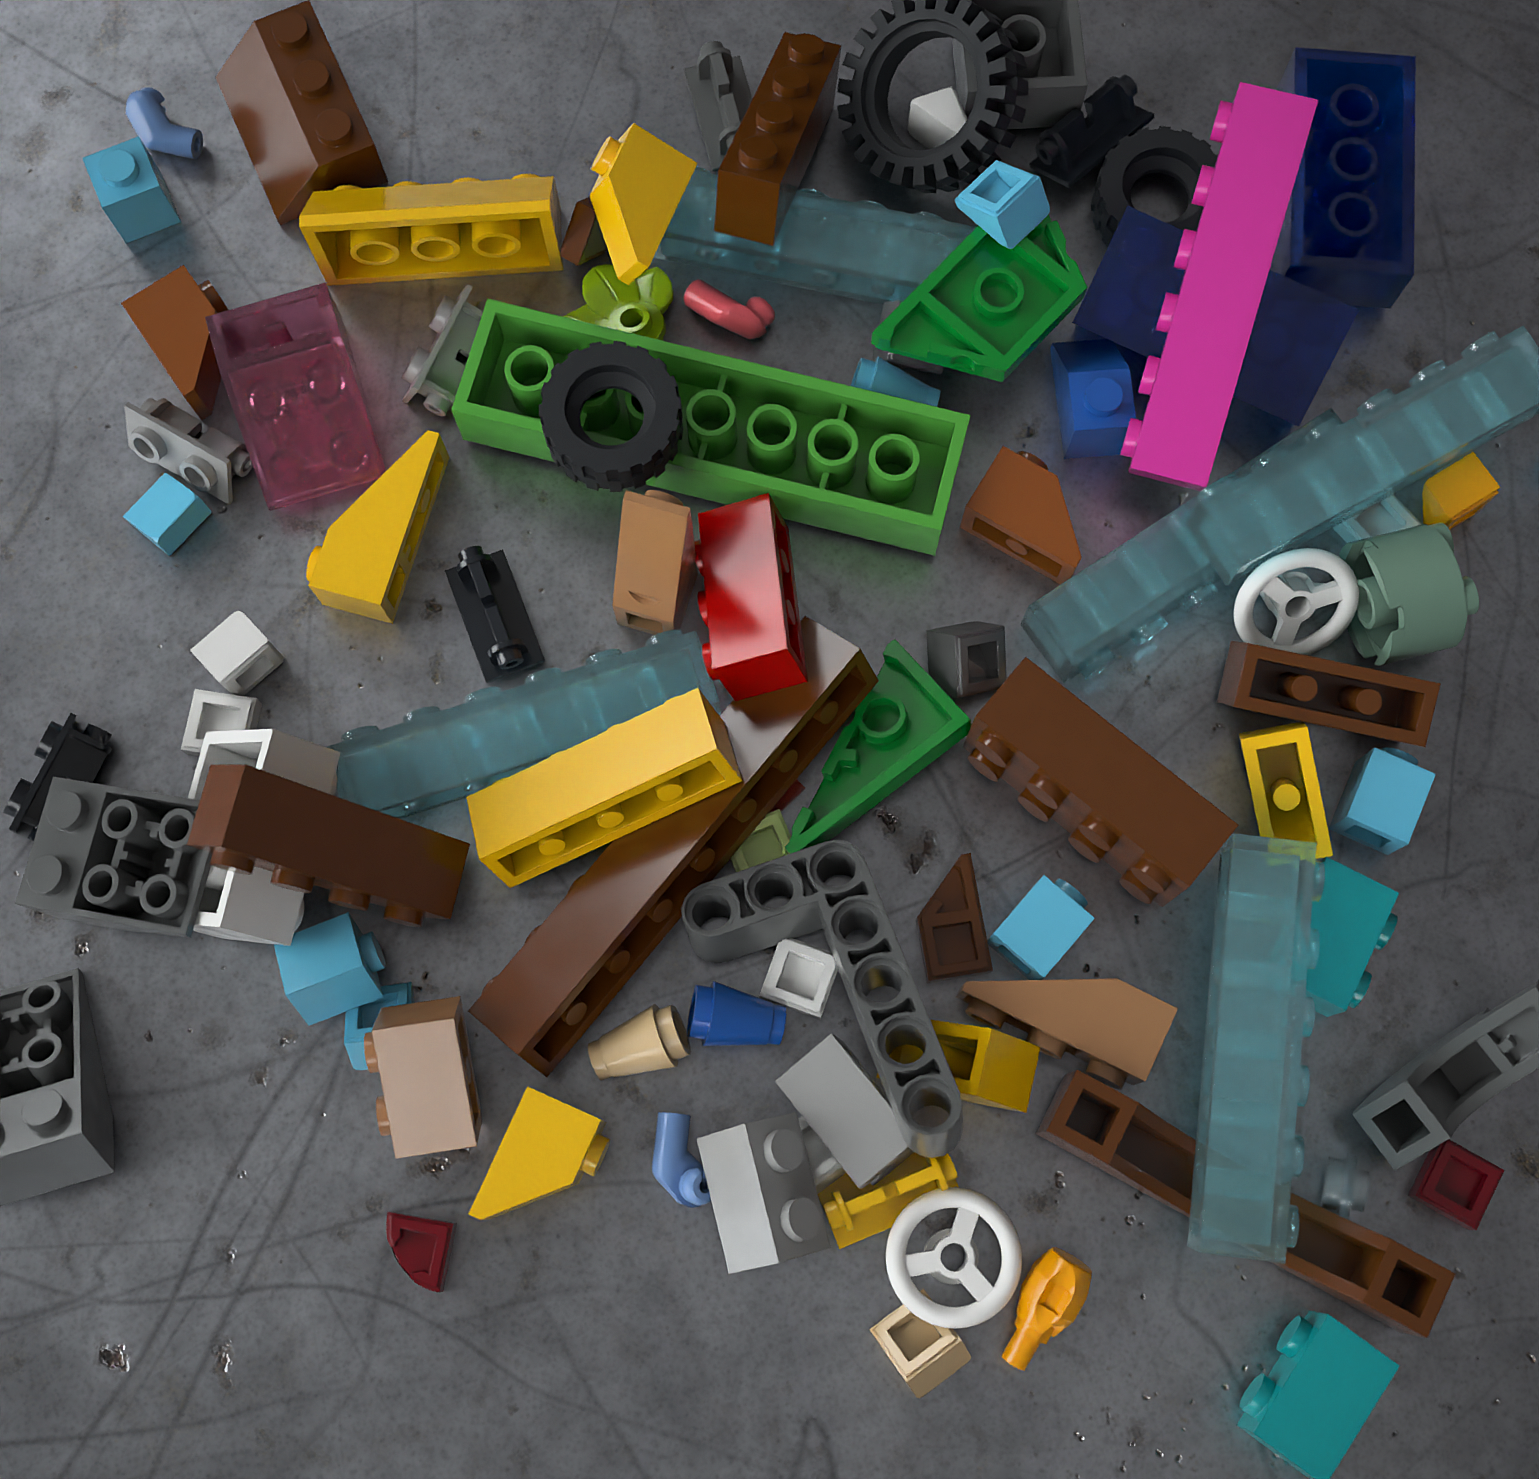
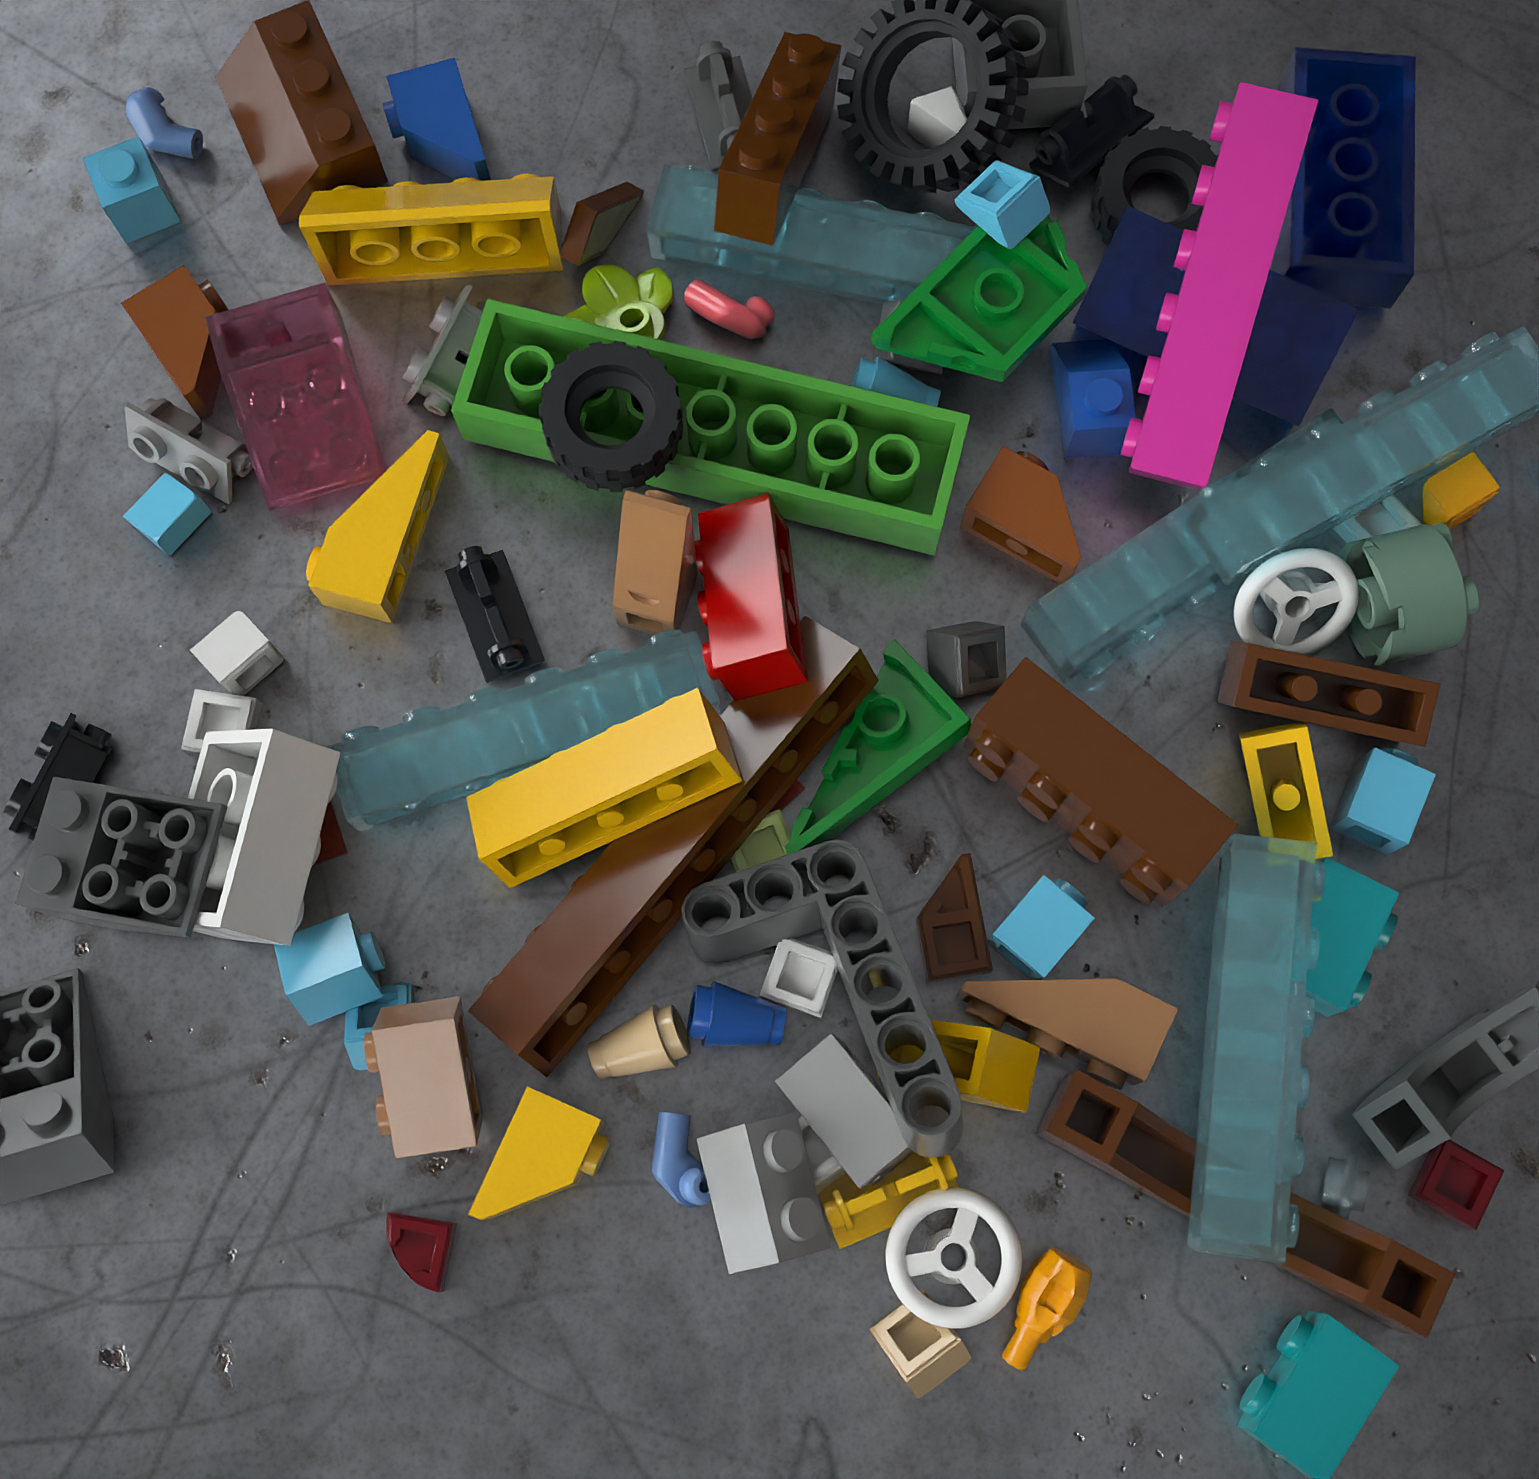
(328, 843): reddish brown brick -> none
(436, 120): none -> blue slope
(637, 196): yellow slope -> none

